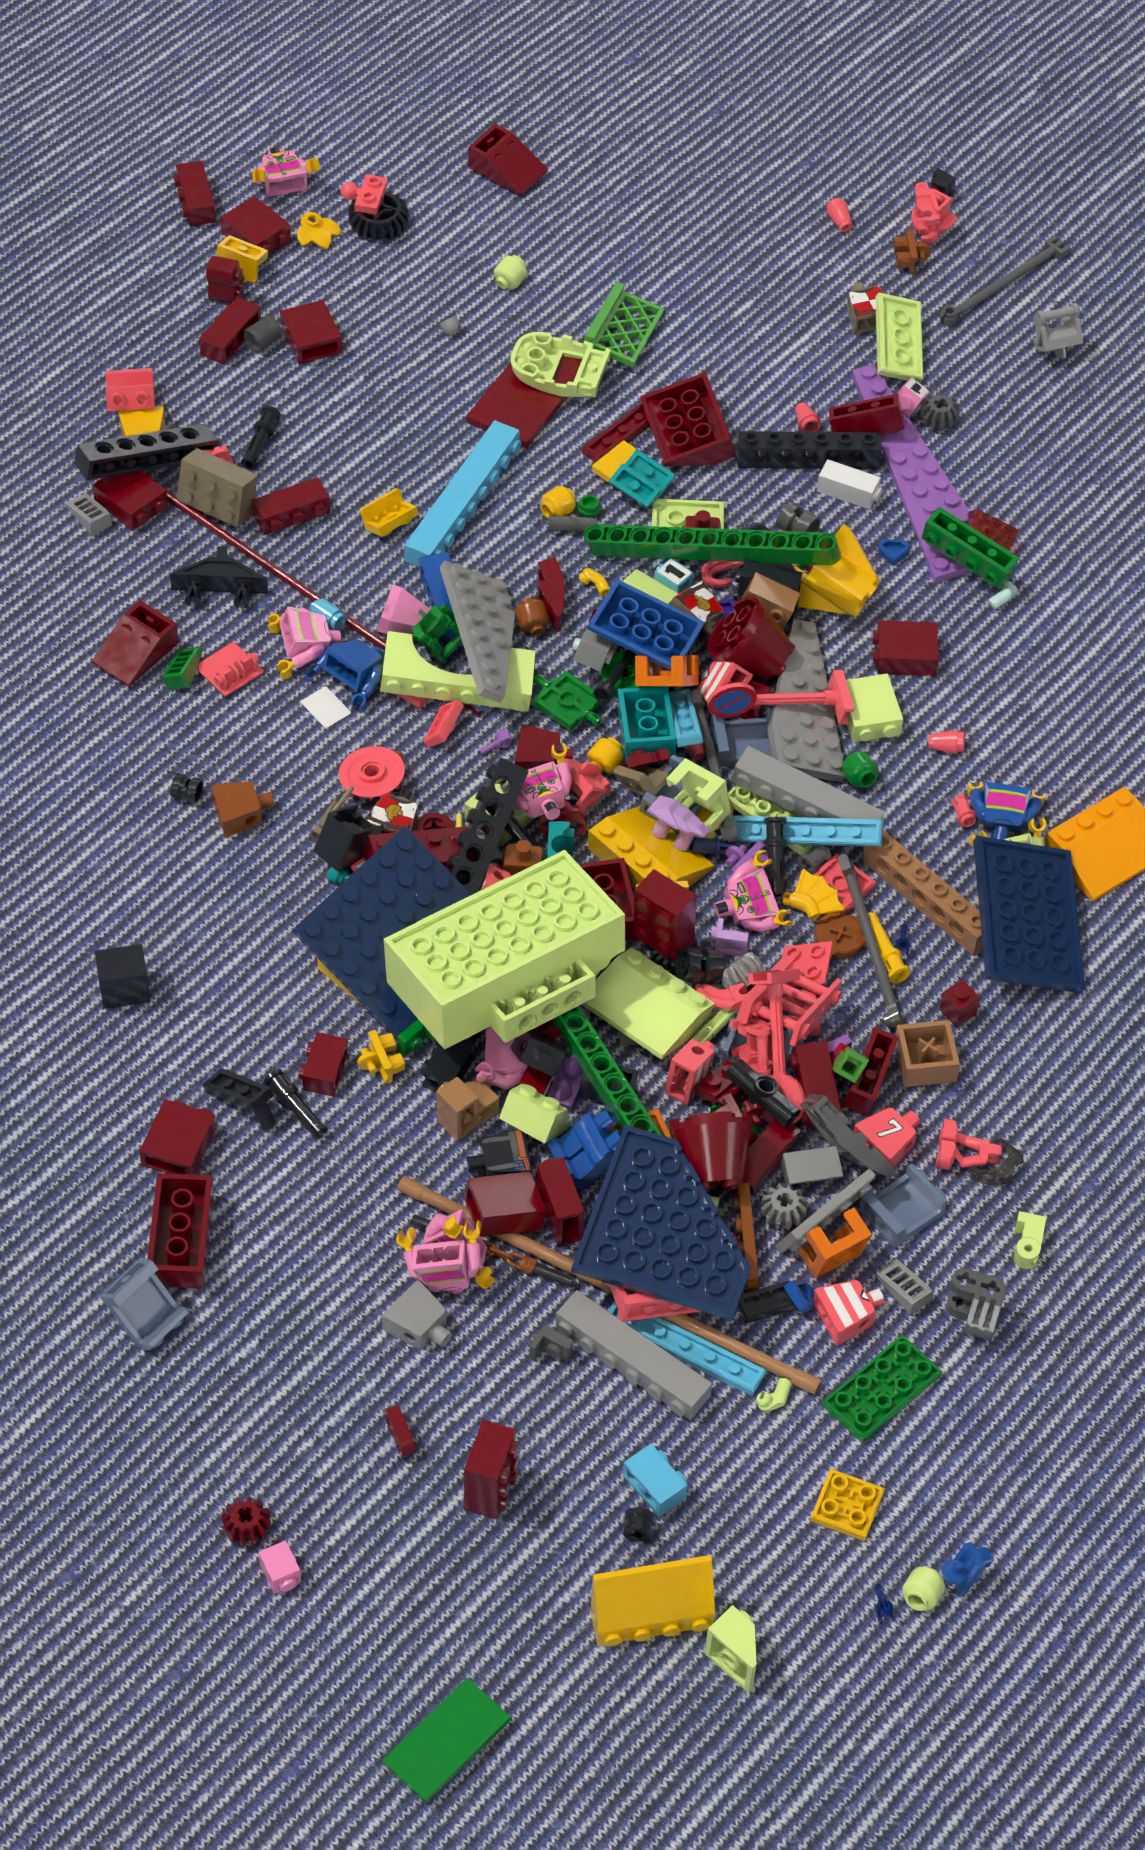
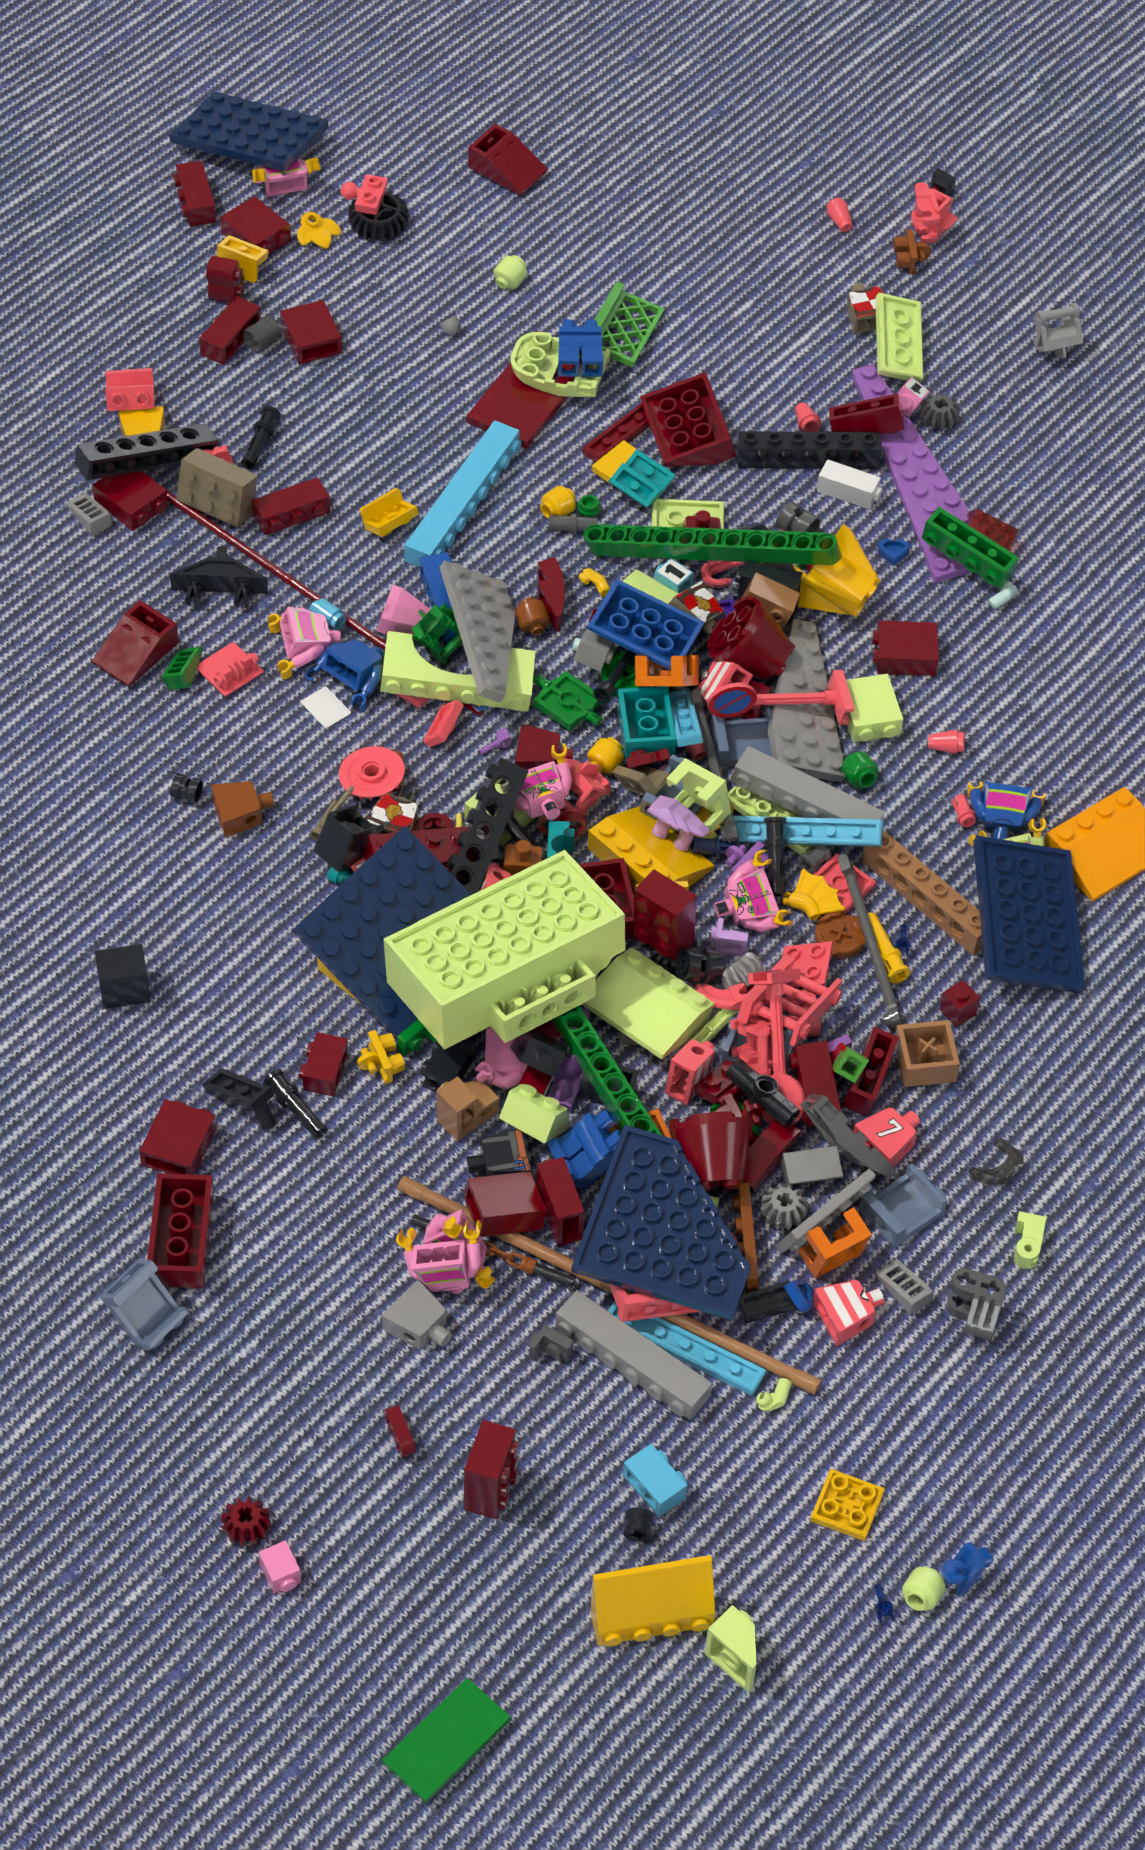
(249, 131): none -> dark blue plate
(581, 341): none -> blue hips
(881, 1389): green tile -> none
(948, 1151): coral piece -> none
(1052, 248): dark grey hinge -> none

